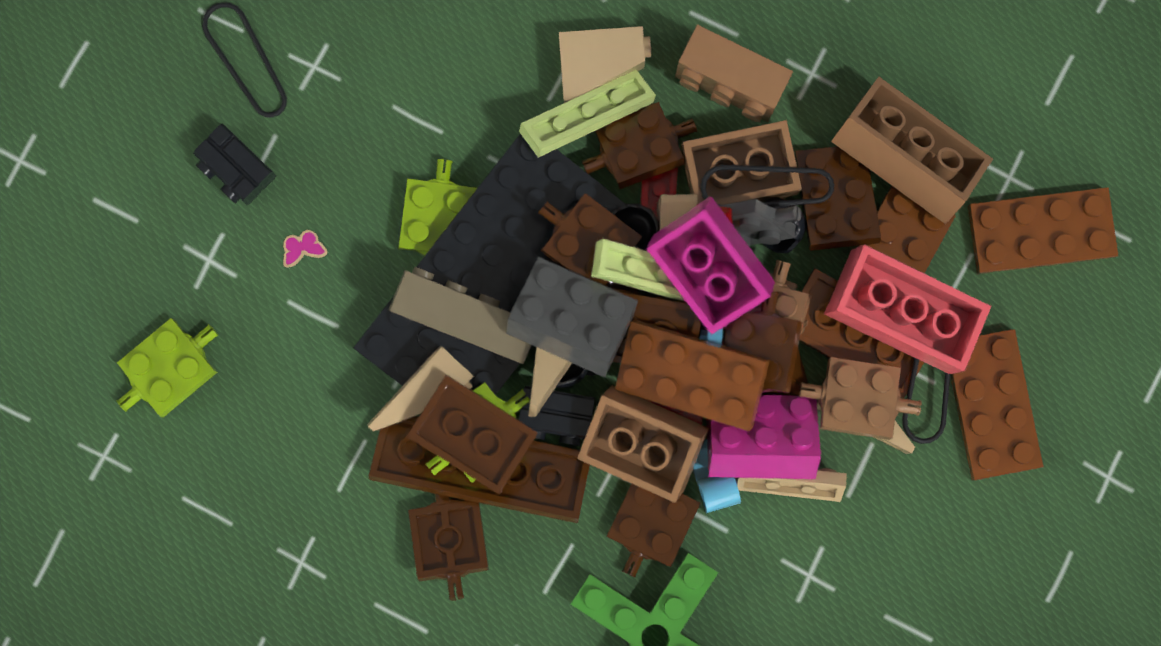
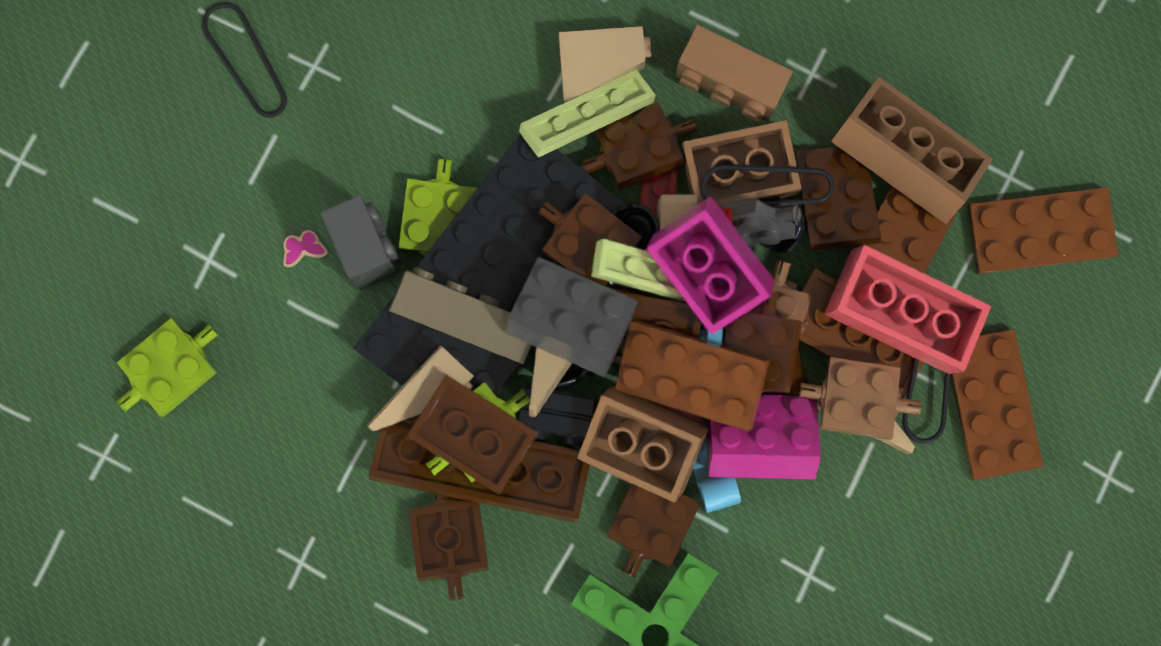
(234, 165): black brick -> none
(359, 241): none -> dark grey brick
(827, 486): tan plate -> none

